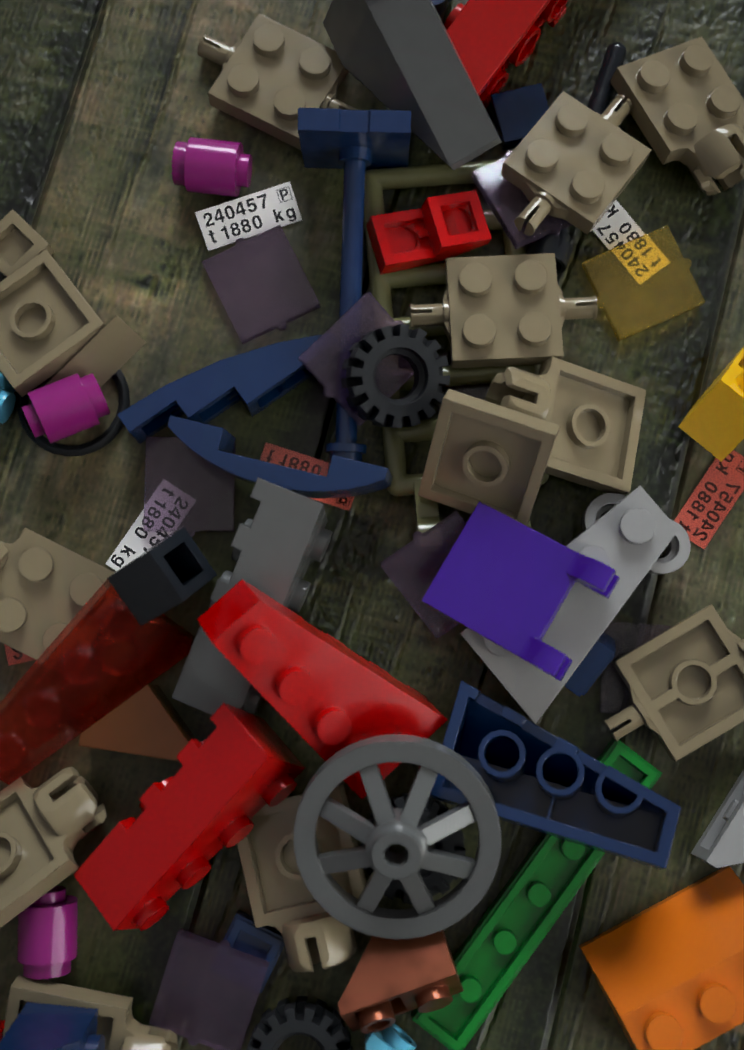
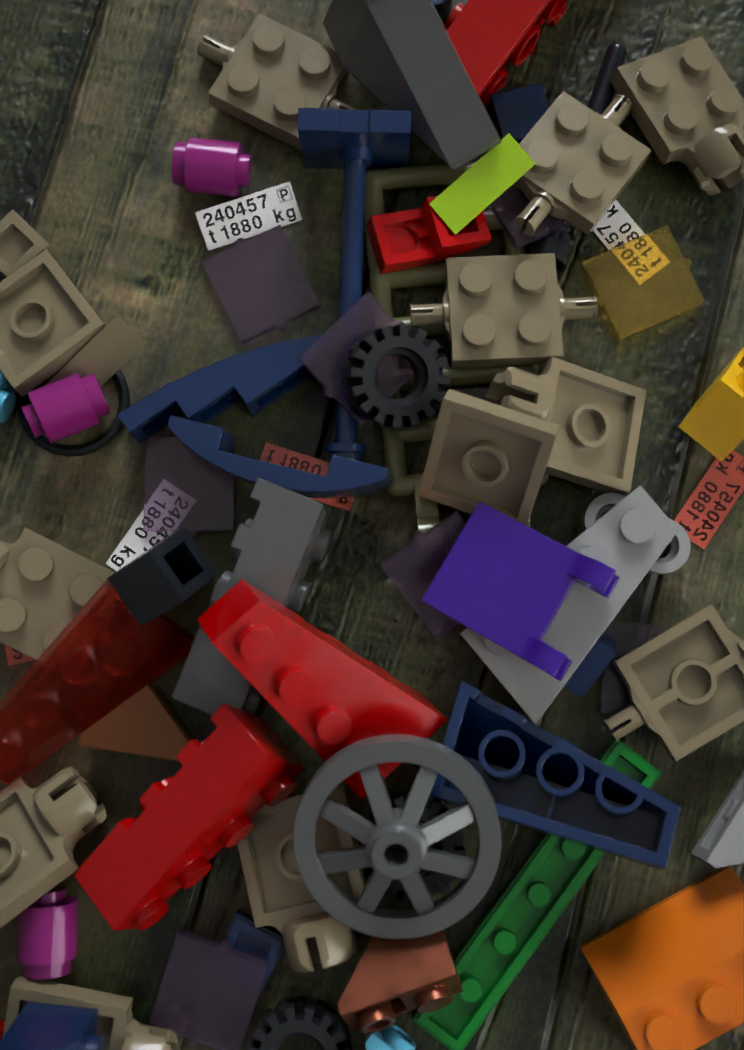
(482, 183): none -> lime sticker

